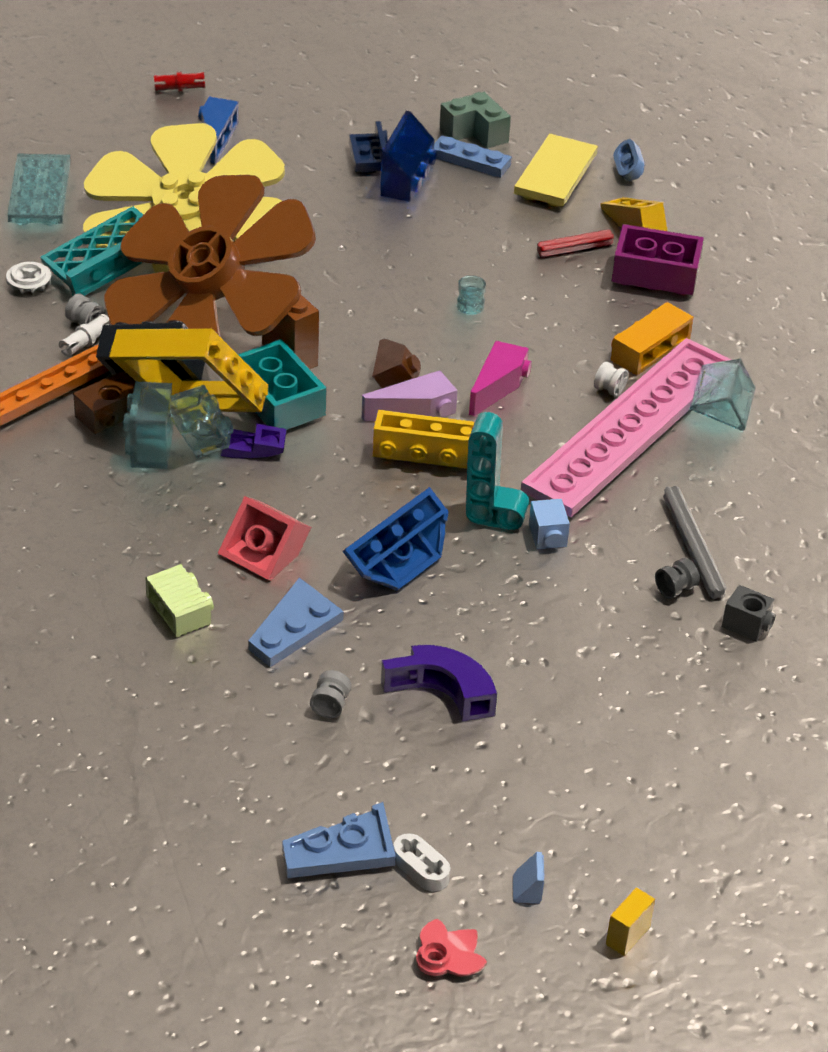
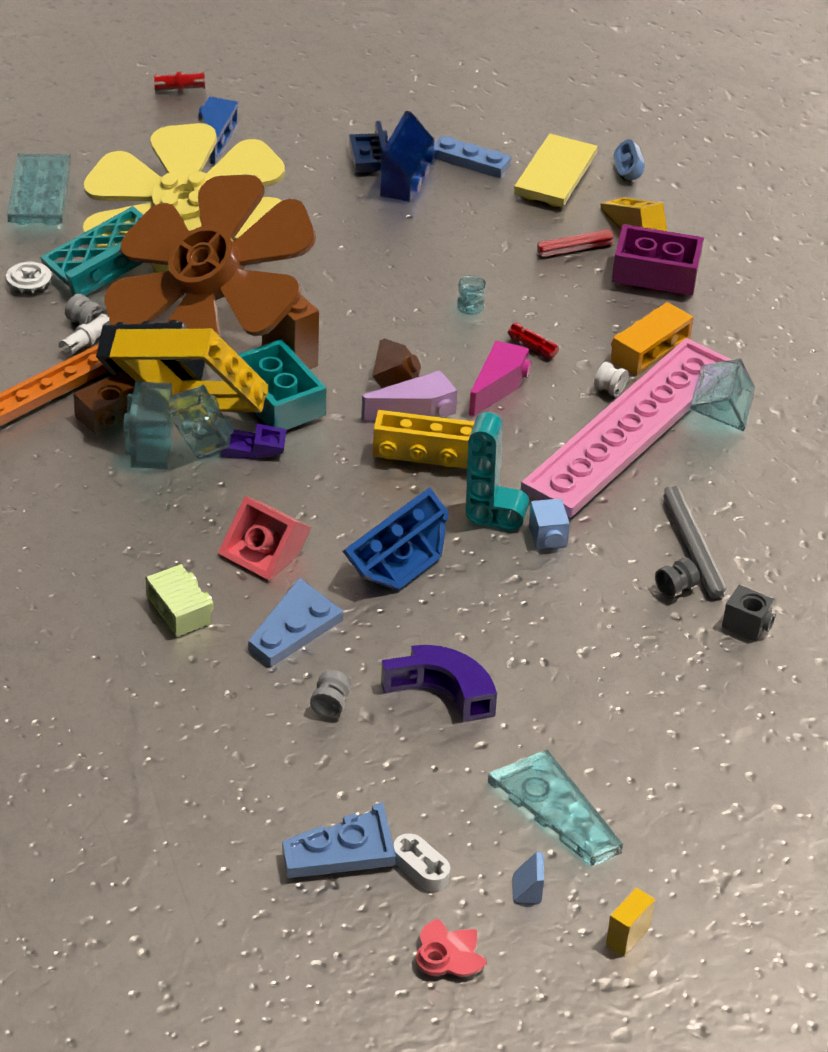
(475, 116): sand green brick -> none
(533, 340): none -> red axle
(558, 804): none -> clear light blue wing

